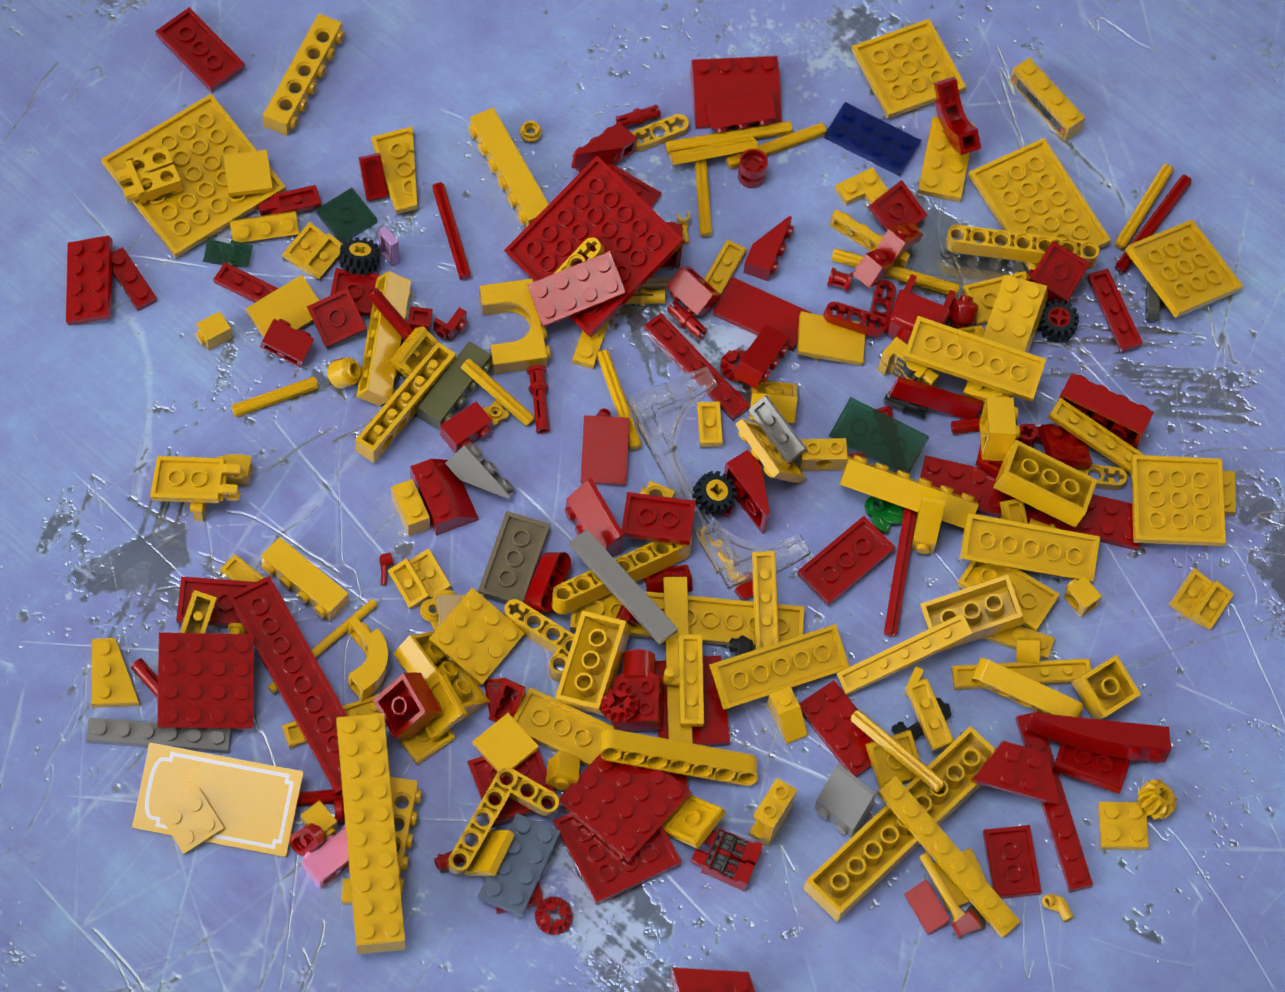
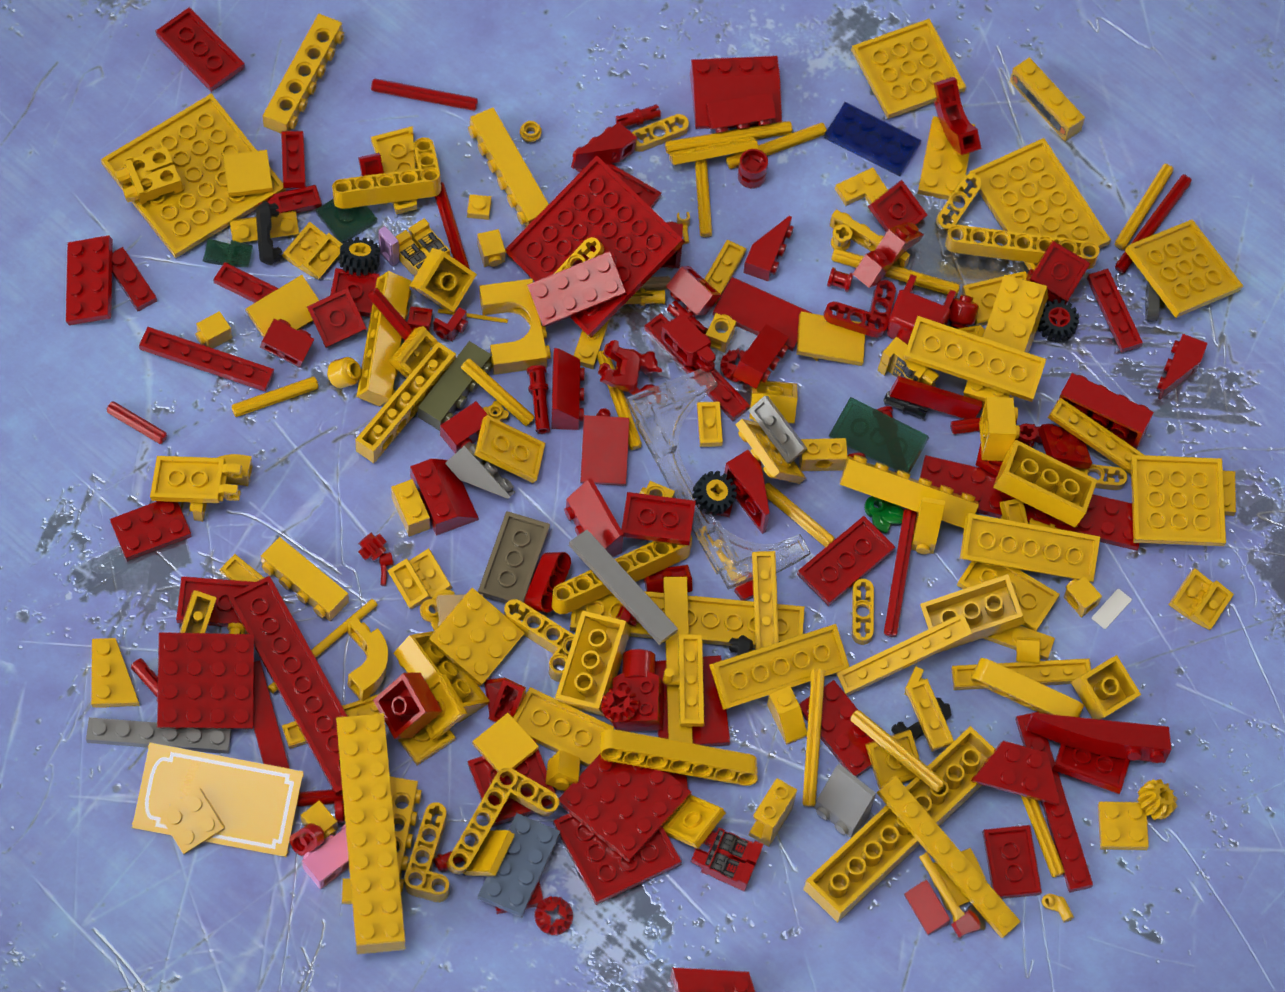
(136, 422): none -> red axle
(150, 528): none -> red plate
(206, 359): none -> red plate
(265, 244): none -> black piece
(265, 722): none -> red tile
(293, 159): none -> red plate
(372, 546): none -> red gear
(392, 186): none -> yellow beam
(417, 244): none -> yellow hips
(424, 94): none -> red axle
(428, 850): none -> yellow beam
(443, 280): none -> yellow brick
(476, 316): none -> yellow piece
(479, 207): none -> yellow plate
(491, 248): none -> yellow brick
(509, 449): none -> yellow tile
(566, 391): none -> red slope
(627, 368): none -> red animal
(688, 343): none -> red hinge
(721, 340): none -> yellow brick
(798, 515): none -> yellow axle
(813, 737): none -> yellow axle
(839, 237): none -> yellow bush
(869, 604): none -> yellow beam
(972, 192): none -> yellow beam
(1043, 836): none -> yellow axle
(1111, 608): none -> white sticker
(1186, 360): none -> red slope

